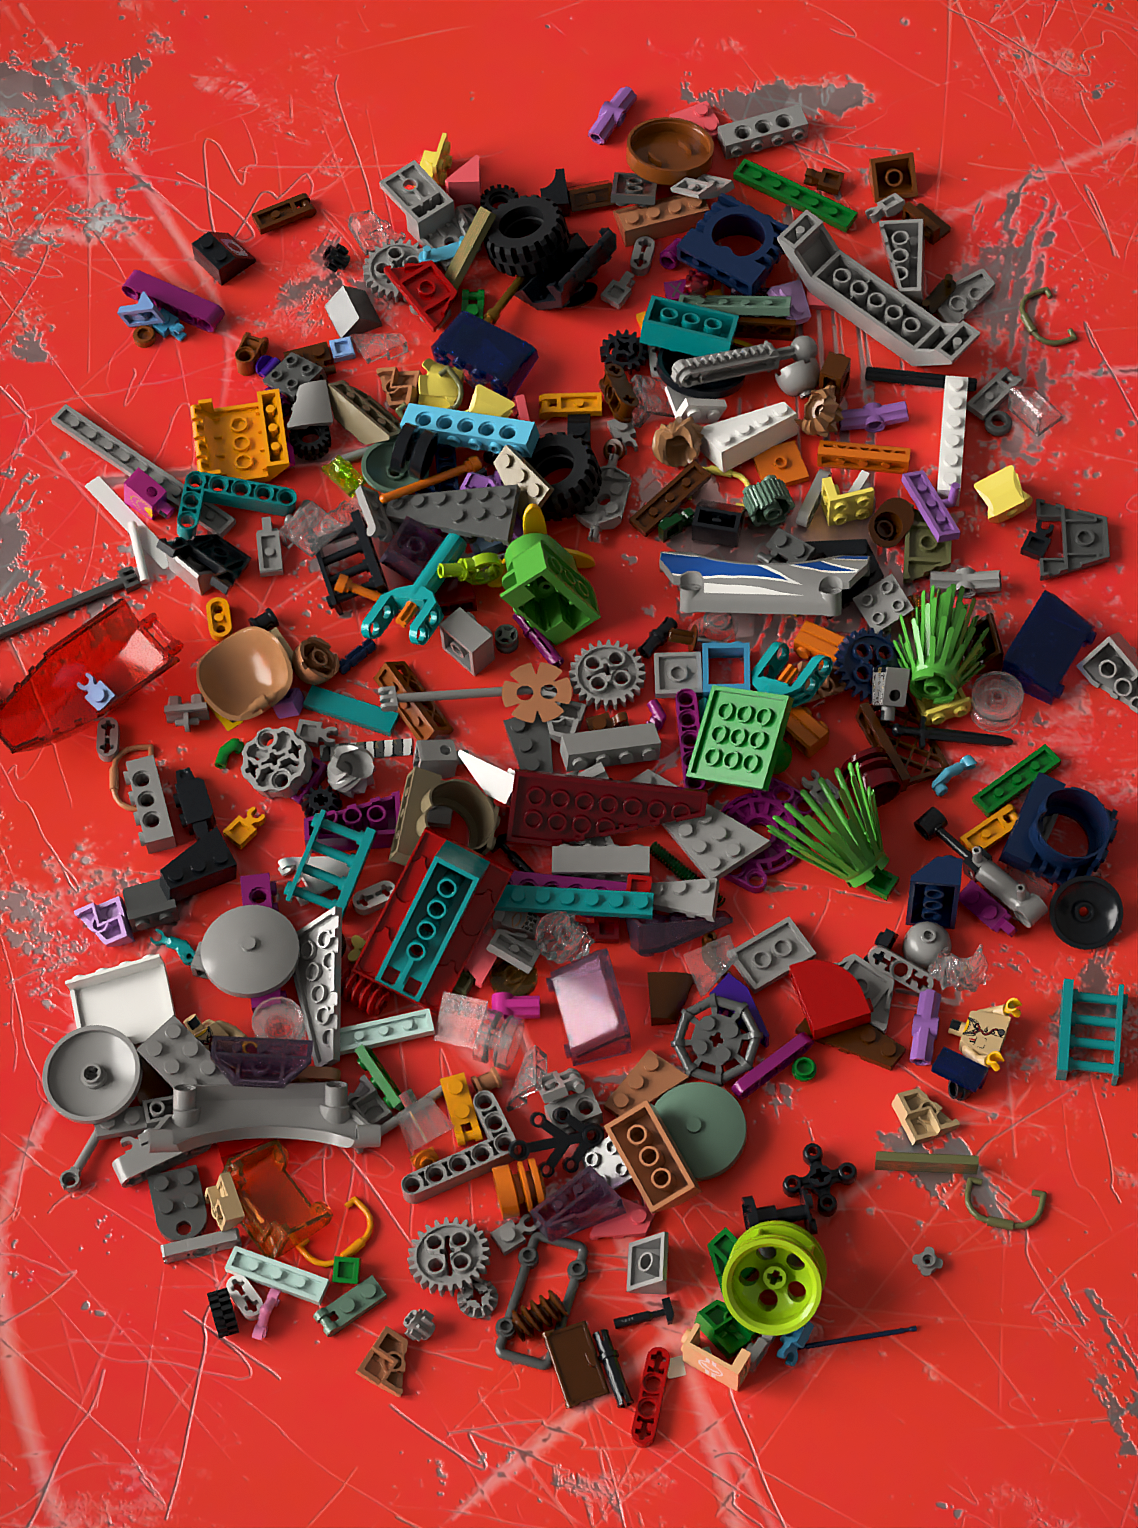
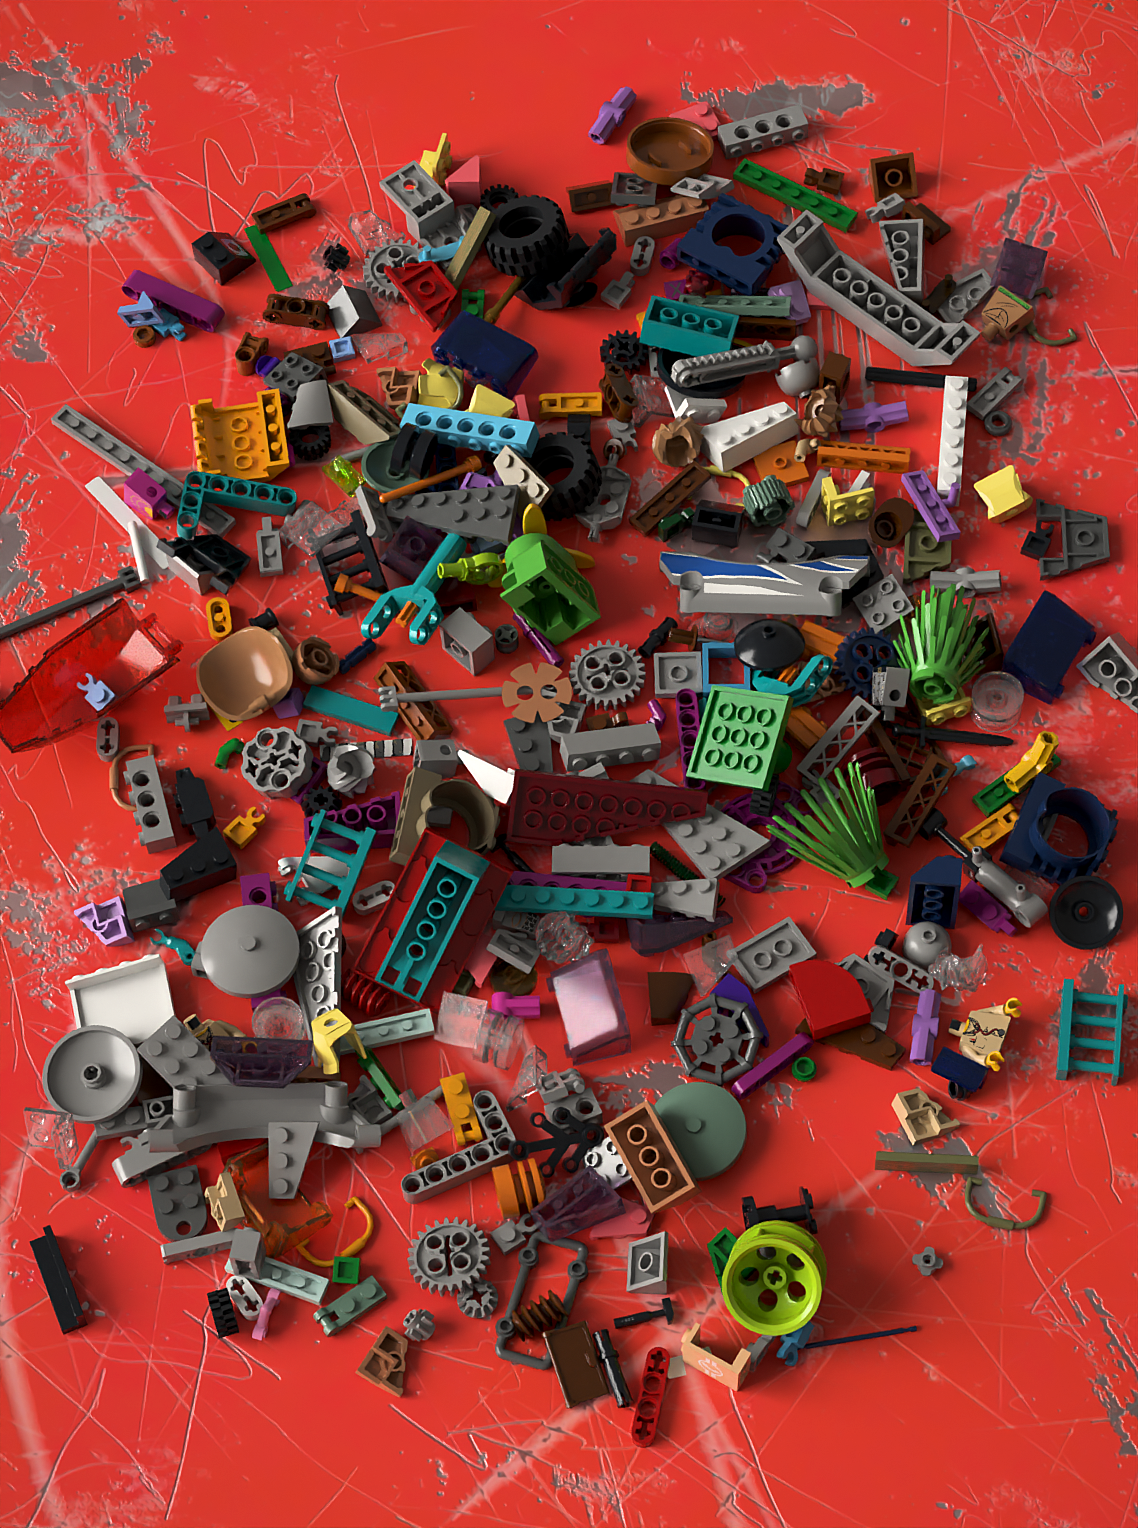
(53, 1131): none -> clear bracket
(58, 1282): none -> black fence
(247, 1253): none -> light grey brick
(268, 258): none -> green sticker
(288, 1153): none -> light grey wing
(296, 311): none -> reddish brown piece
(326, 1036): none -> light yellow piece
(358, 944): light yellow piece -> none
(487, 1081): nougat bush -> none
(558, 191): black arch -> none
(646, 1081): nougat wing -> none
(724, 1329): green slope -> none
(763, 801): none -> black tyre
(769, 645): none -> black dish
(804, 447): none -> tan arm
(817, 1170): black gear -> none
(833, 737): none -> light grey fence
(915, 798): none -> reddish brown fence
(1005, 315): none -> medium nougat torso
(1019, 268): none -> clear purple brick
(1033, 409): clear slope -> none
(1034, 761): none -> yellow piece

